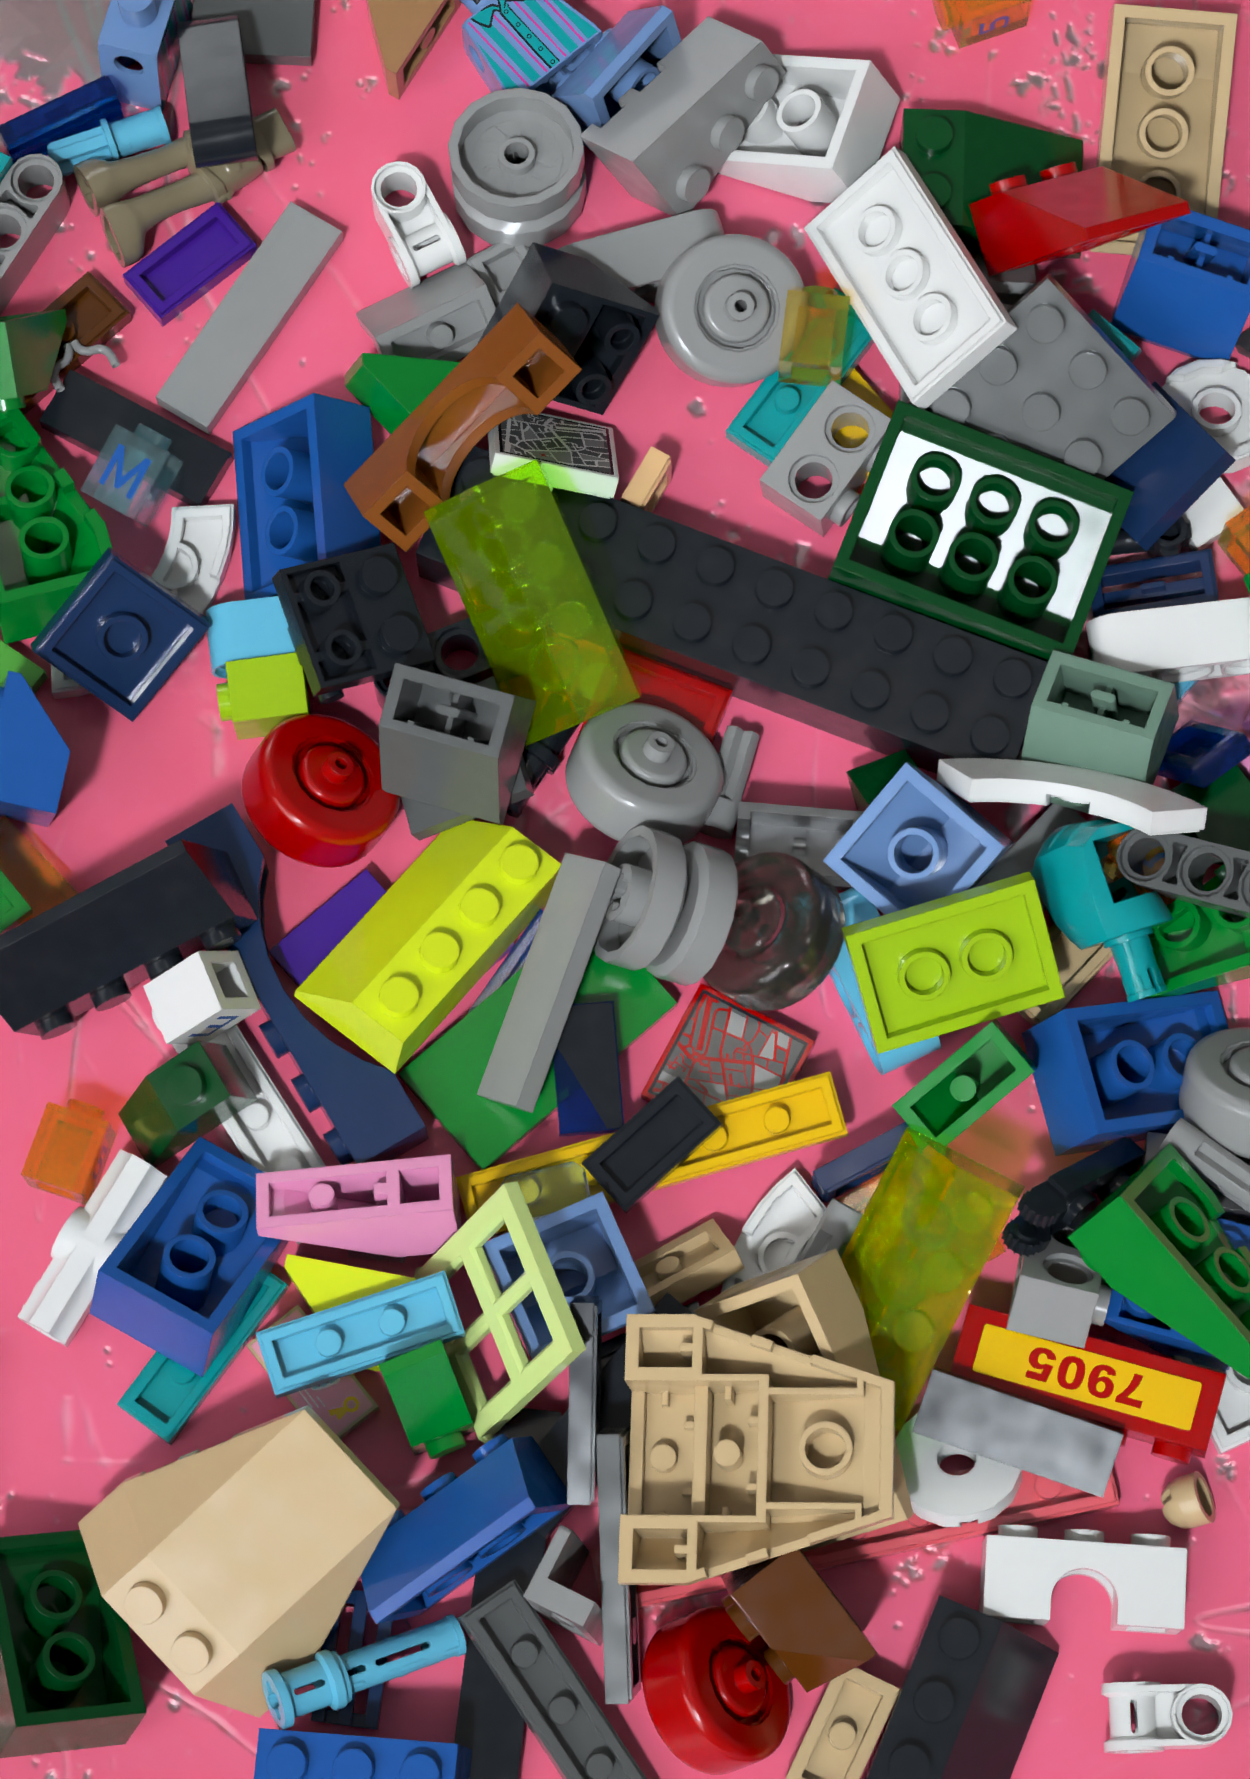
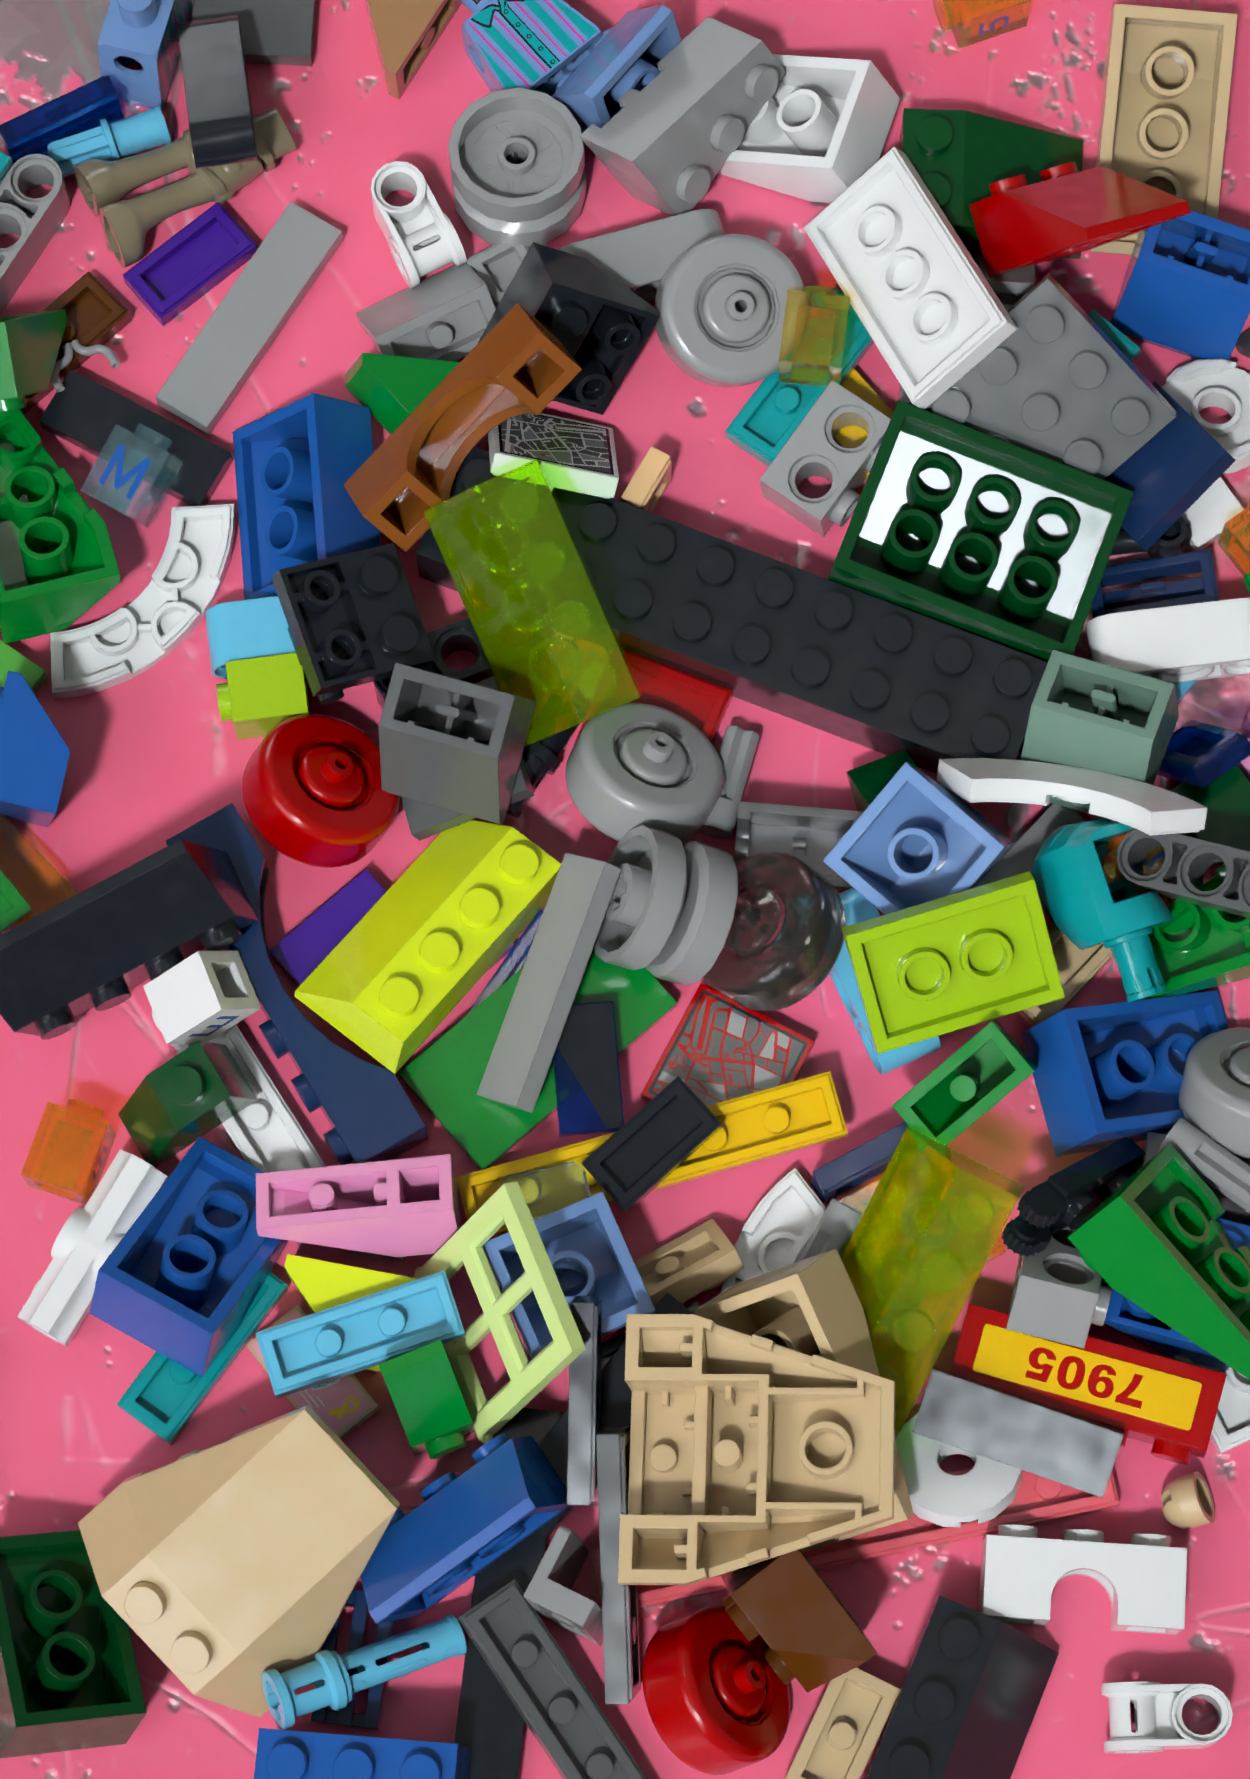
(120, 634): dark blue tile -> none

